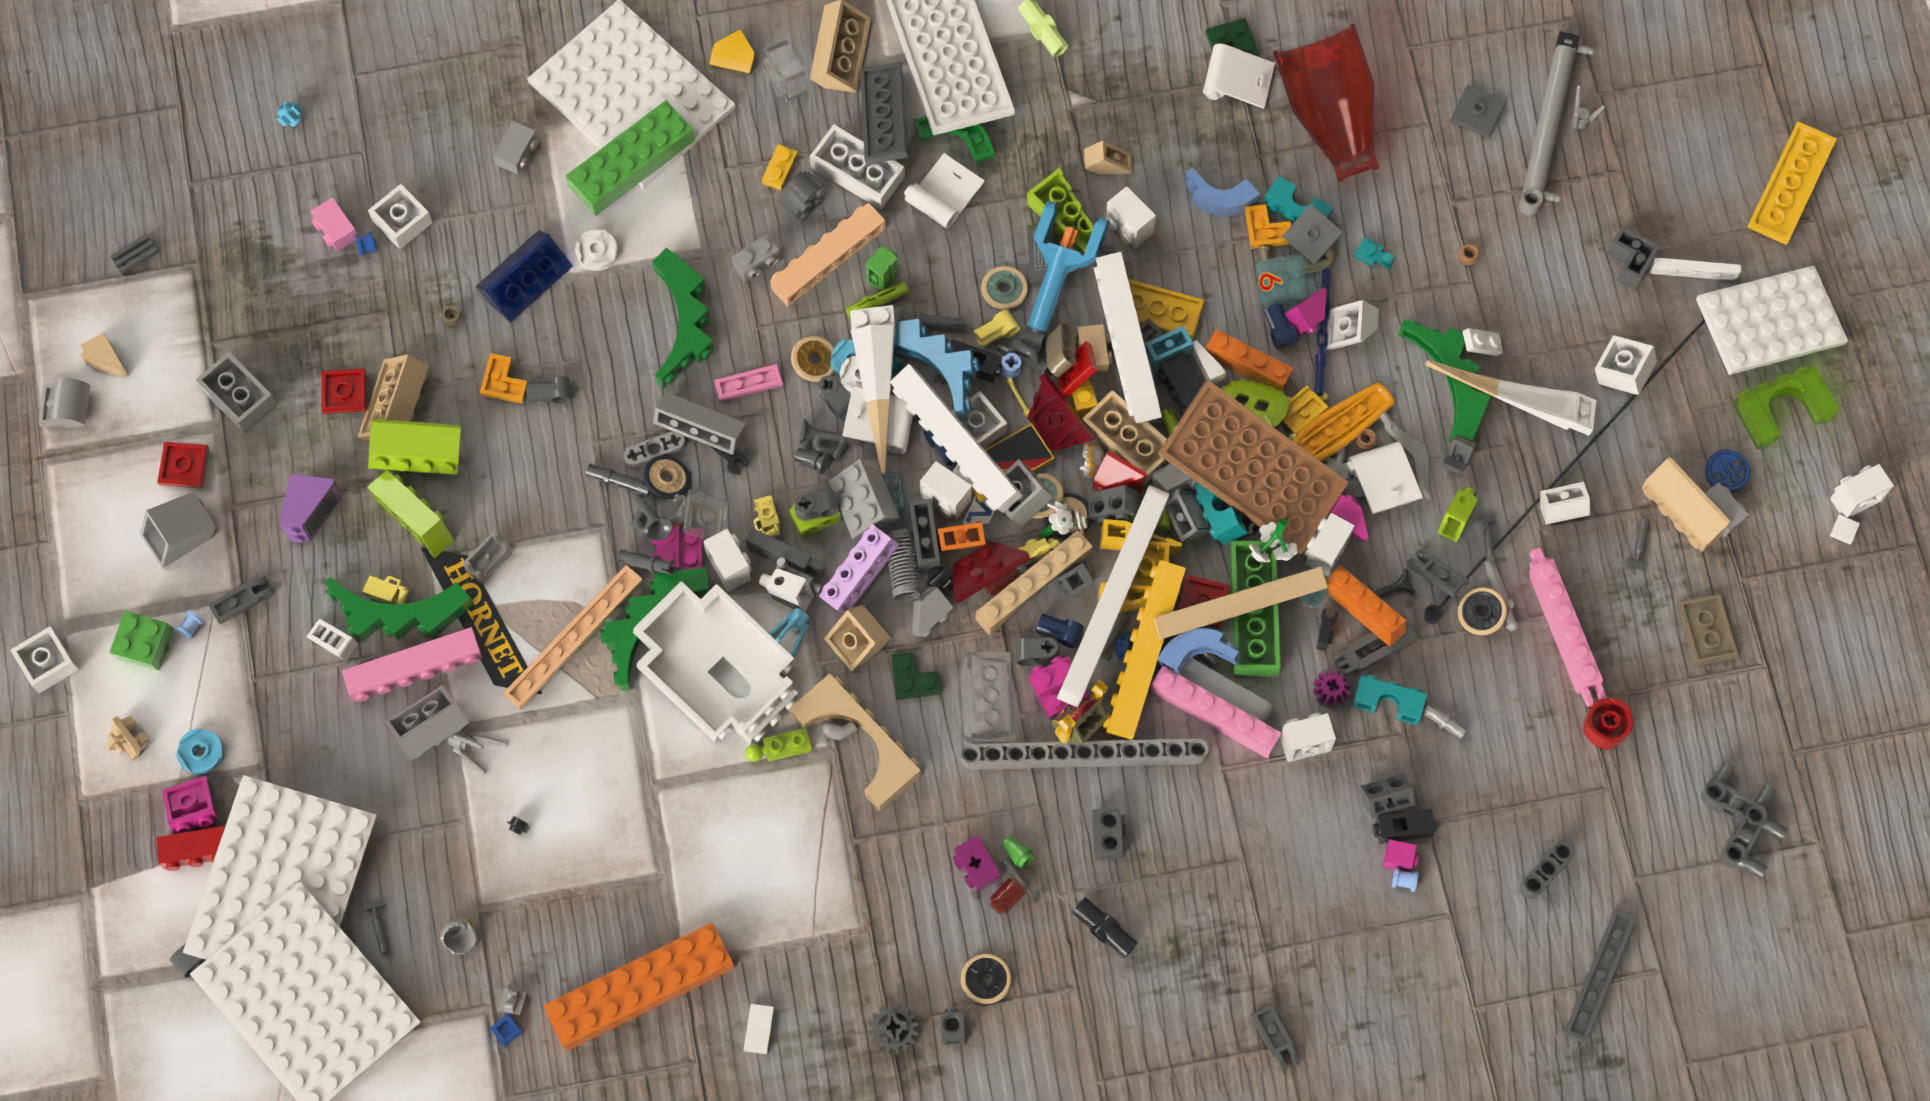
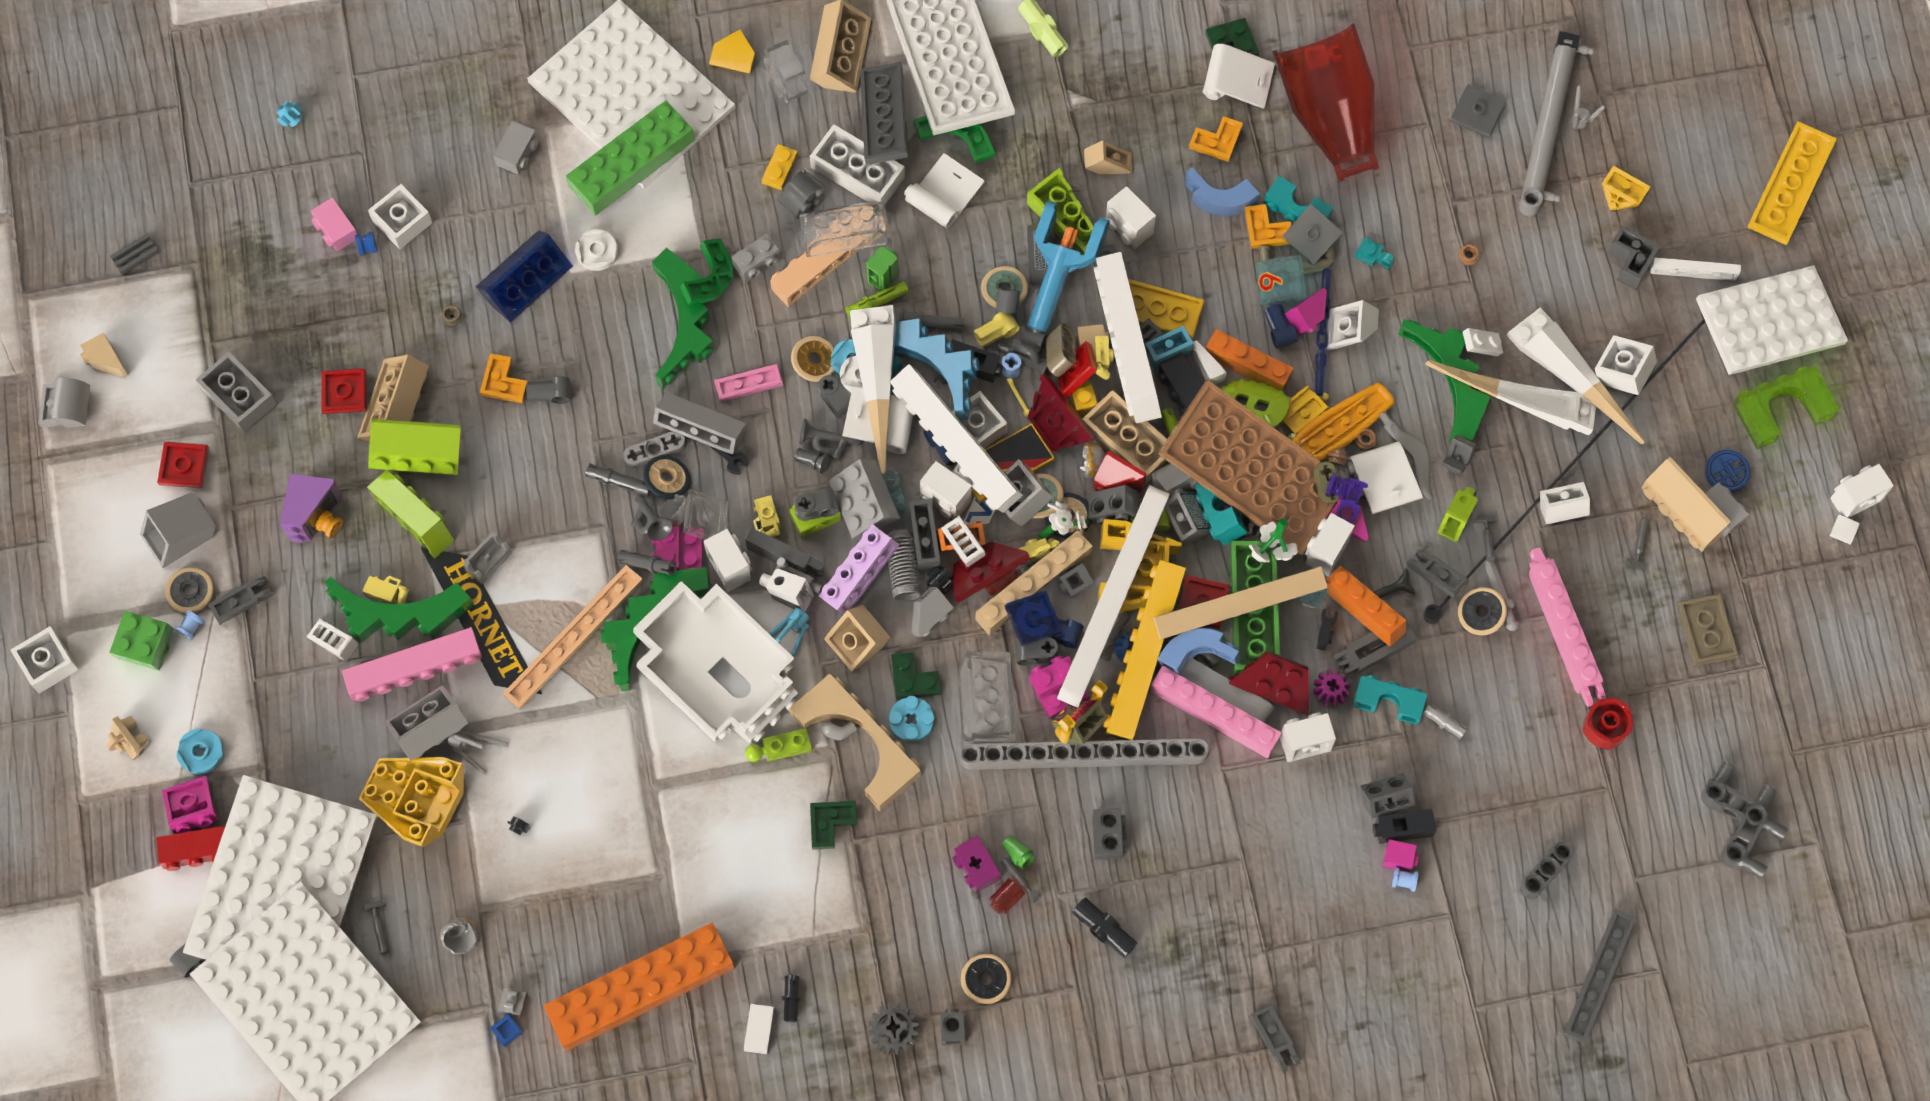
(189, 576): none -> wheel
(329, 524): none -> light orange wheel
(415, 795): none -> yellow wedge
(719, 276): none -> green plate
(791, 998): none -> black axle
(826, 816): none -> dark green plate
(845, 228): none -> clear windscreen
(911, 732): none -> medium azure plate
(956, 545): none -> white slope
(1007, 300): none -> dark grey piece
(1033, 618): none -> clear blue tile
(1103, 356): none -> light yellow piece
(1219, 144): none -> light orange plate
(1276, 680): none -> dark red wing
(1322, 482): none -> olive beam
(1338, 457): none -> medium nougat plate
(1349, 491): none -> dark purple piece
(1552, 349): none -> white plate
(1623, 190): none -> yellow slope

